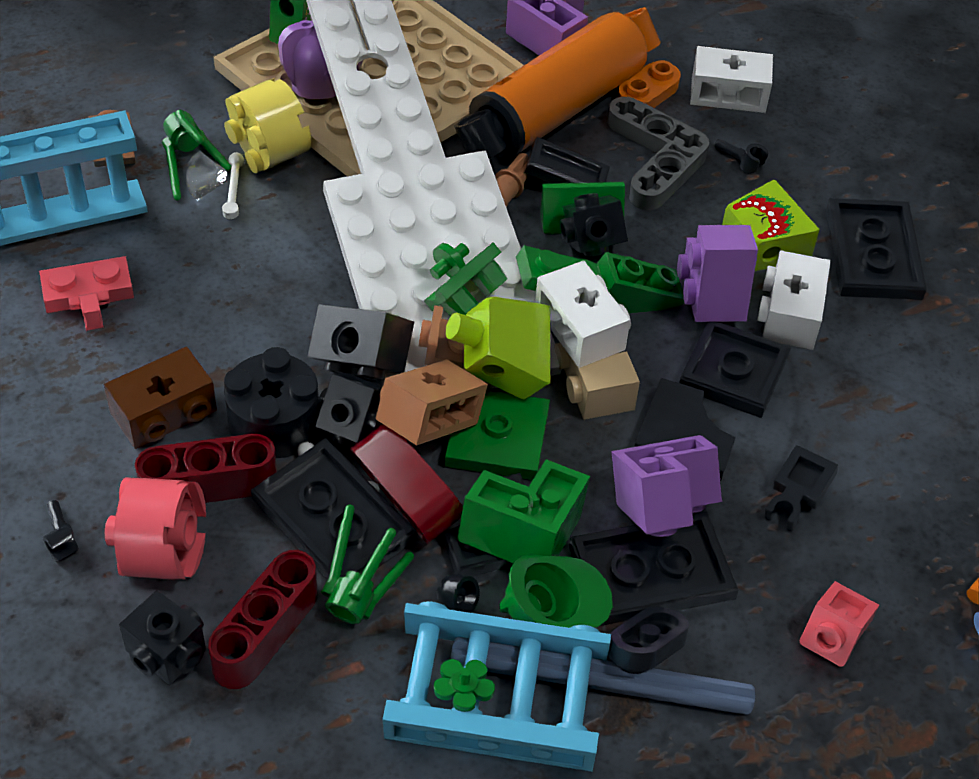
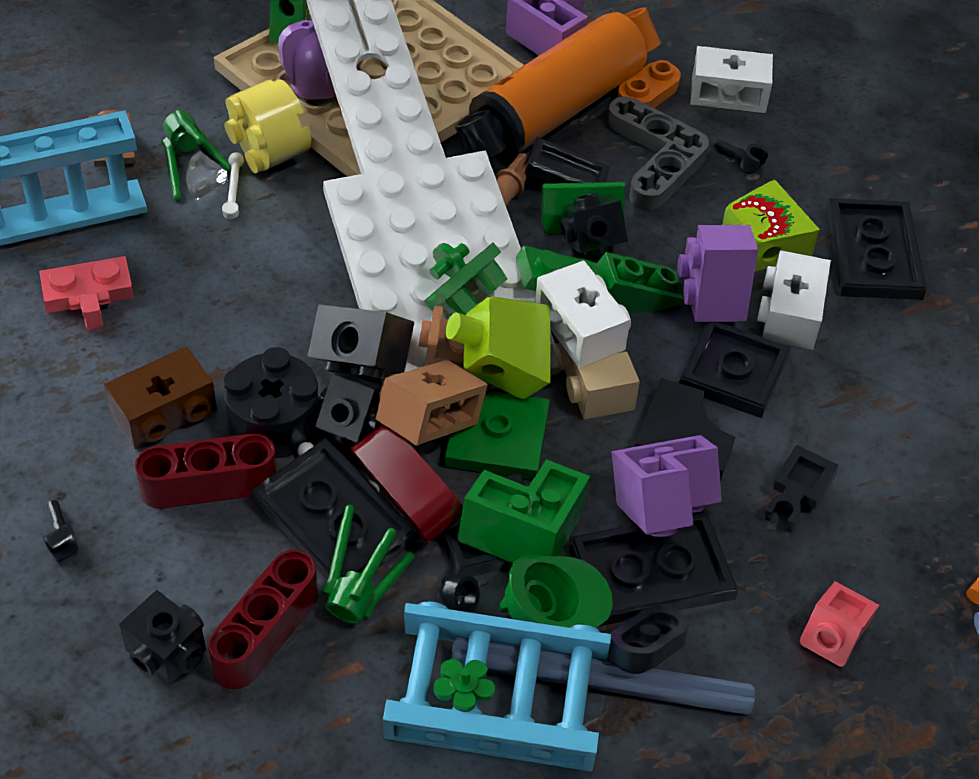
(157, 528): coral brick -> none

